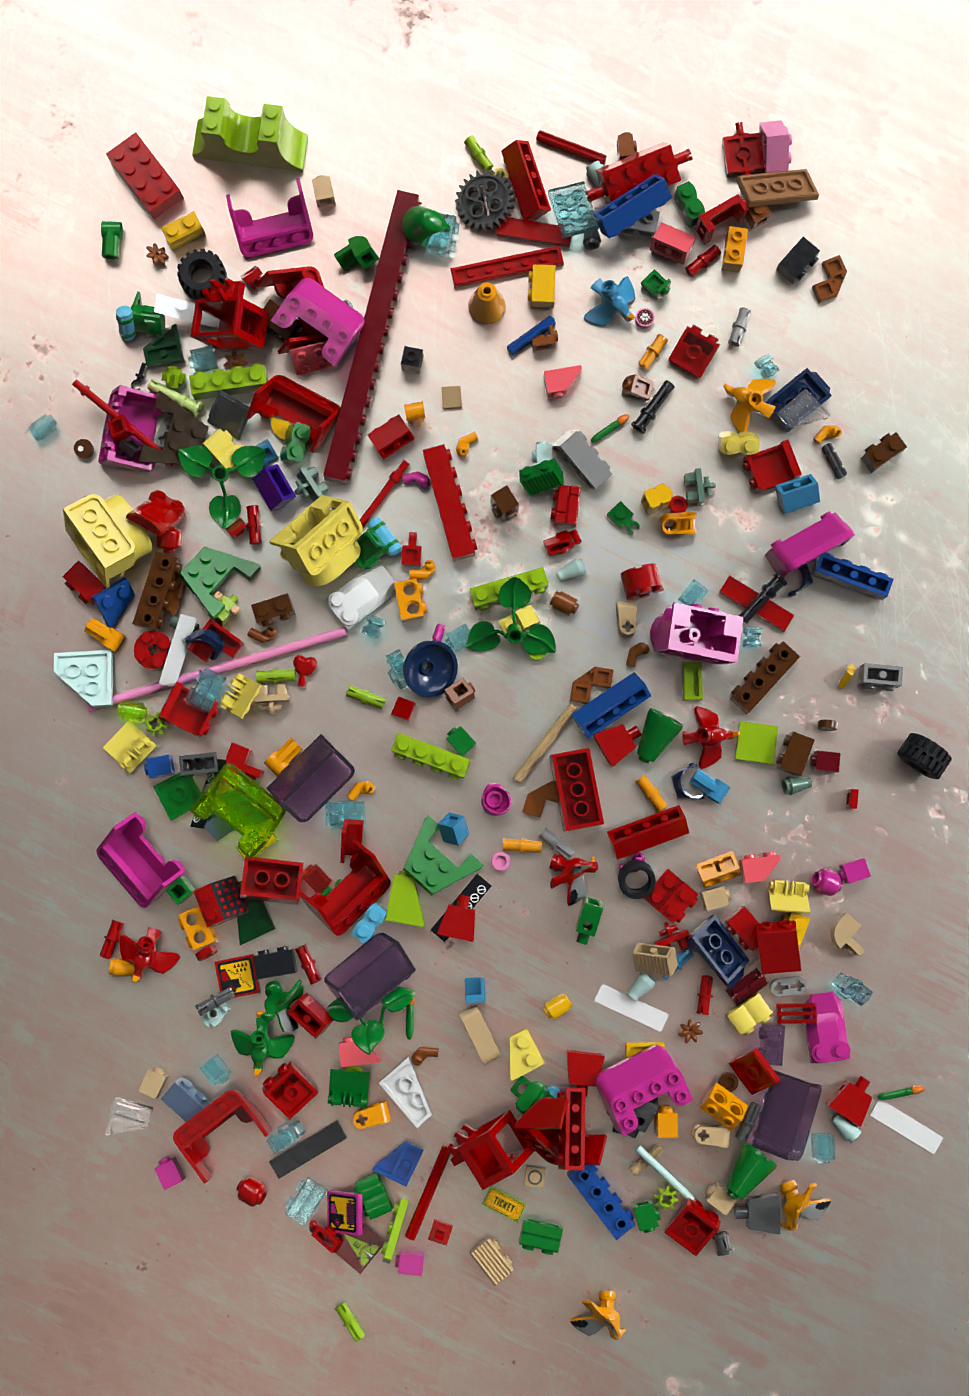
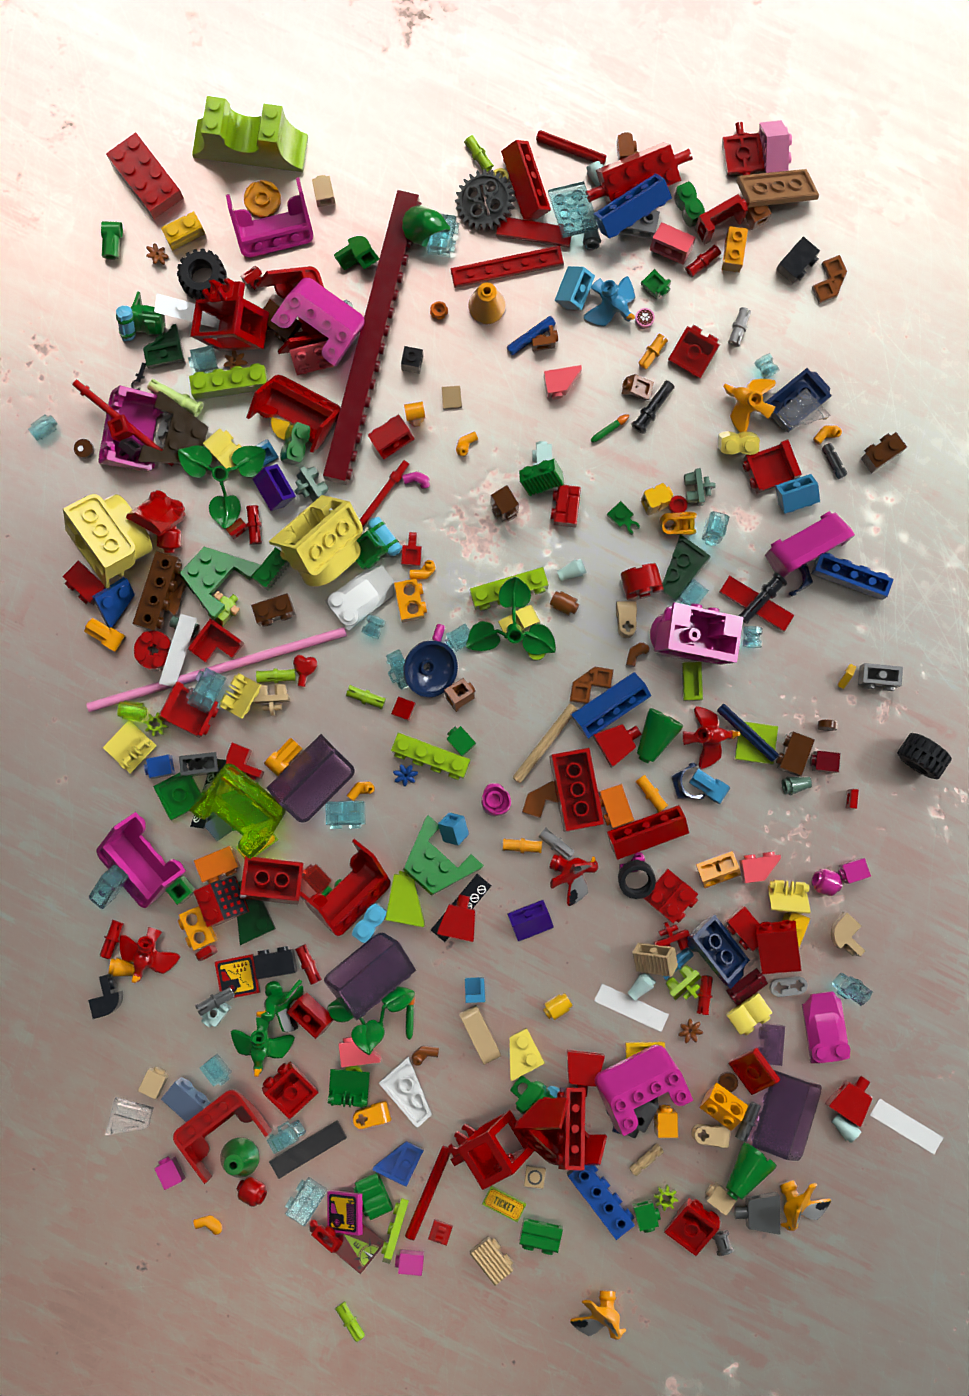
(88, 675): light aqua plate -> none
(108, 886): none -> clear light blue brick
(109, 1001): none -> black brick
(173, 376): lime gear -> none
(208, 637): dark blue helmet -> none
(210, 1222): none -> light orange arm
(217, 864): none -> orange brick
(229, 414): dark grey piece -> none
(239, 1157): none -> green cone
(262, 199): none -> light orange tile
(264, 636): dark orange arm -> none
(270, 570): none -> green brick
(351, 830): red panel -> none
(405, 775): none -> blue plant
(438, 305): none -> orange plate
(449, 503): red brick -> none
(500, 861): bright pink tile -> none
(530, 920): none -> dark purple panel
(543, 286): yellow brick -> none
(562, 542): red piece -> none
(574, 287): none -> medium azure brick
(583, 458): light grey wedge -> none
(590, 912): green torso -> none
(615, 806): none -> orange brick
(663, 1172): light aqua bar -> none
(683, 568): none -> dark green wing
(691, 977): none -> lime hips
(715, 528): none -> clear light blue brick
(715, 898): tan brick -> none
(747, 732): none -> dark blue axle
(764, 677): reddish brown brick -> none
(780, 1014): red tile -> none
(823, 1147): clear light blue brick -> none
(901, 1092): green piece -> none

